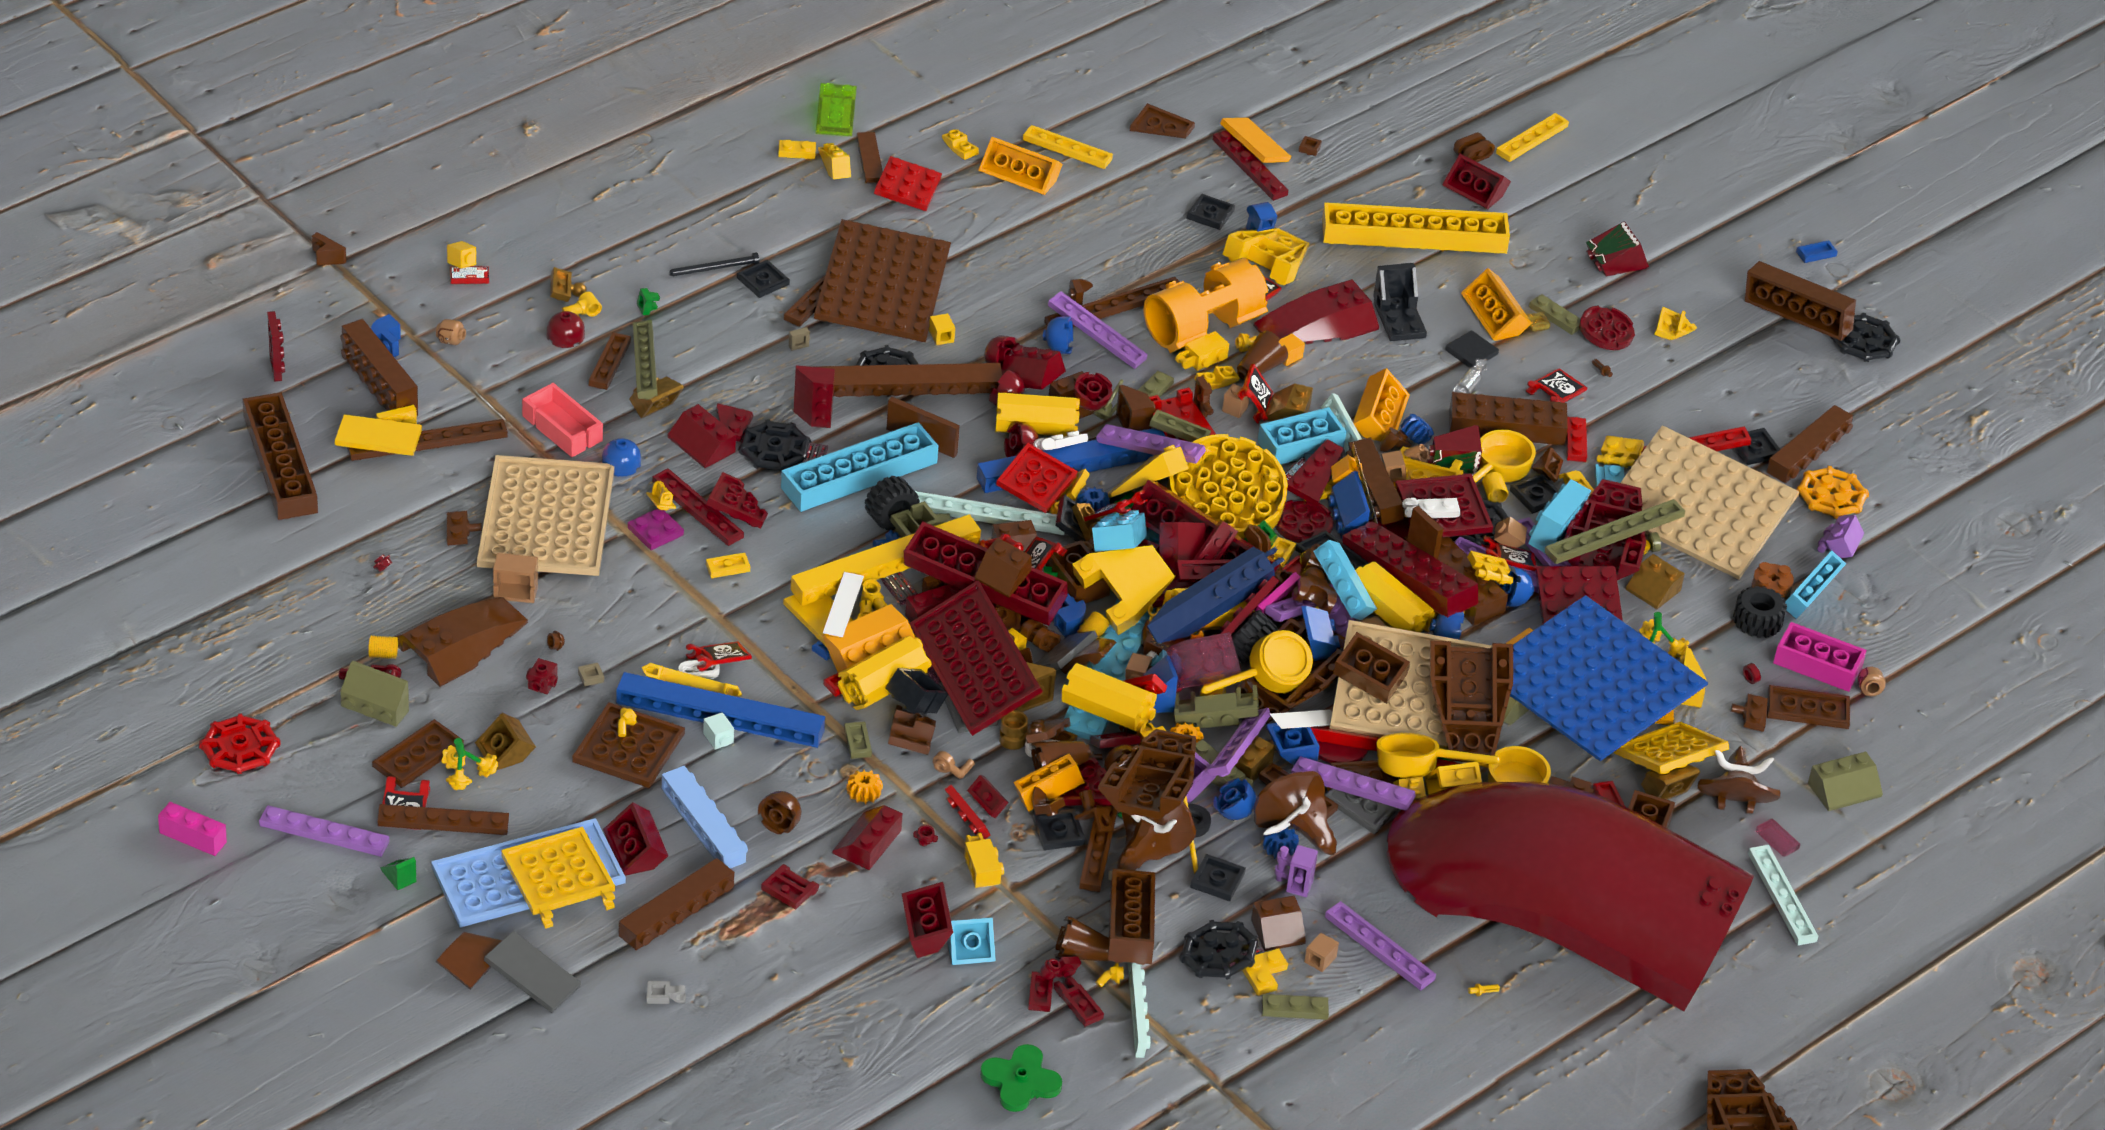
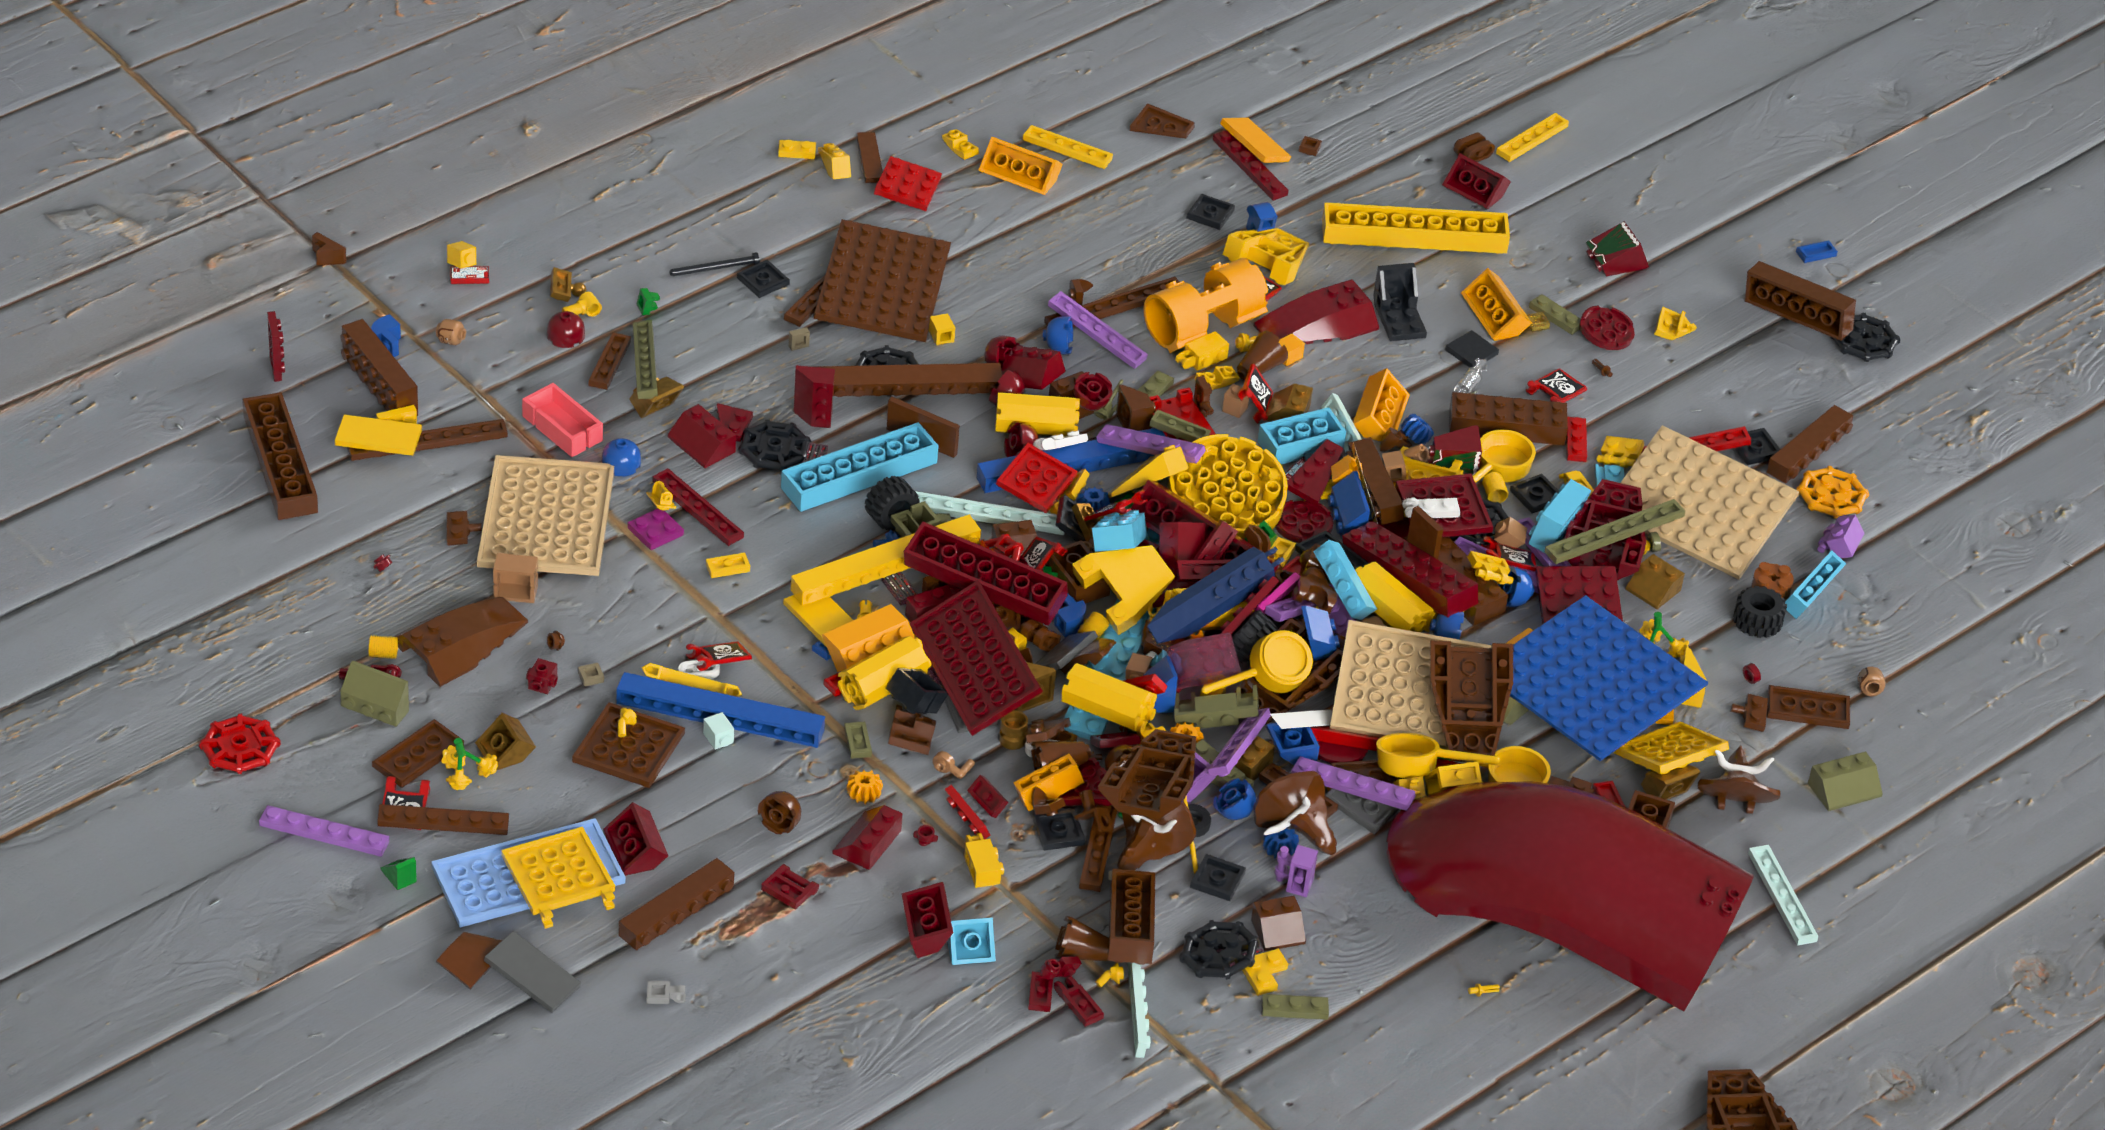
(192, 828): dark pink brick -> none
(703, 817): light blue brick -> none
(733, 499): dark red plate -> none
(836, 109): clear neon green slope -> none
(843, 604): white sticker -> none
(875, 597): yellow pin -> none
(1004, 567): reddish brown slope -> none
(1021, 1078): green plant -> none
(1321, 952): medium nougat brick -> none
(1371, 667): reddish brown brick -> none
(1380, 945): medium lavender plate -> none
(1549, 465): reddish brown slope -> none
(1778, 837): clear pink tile -> none
(1820, 656): dark pink brick -> none

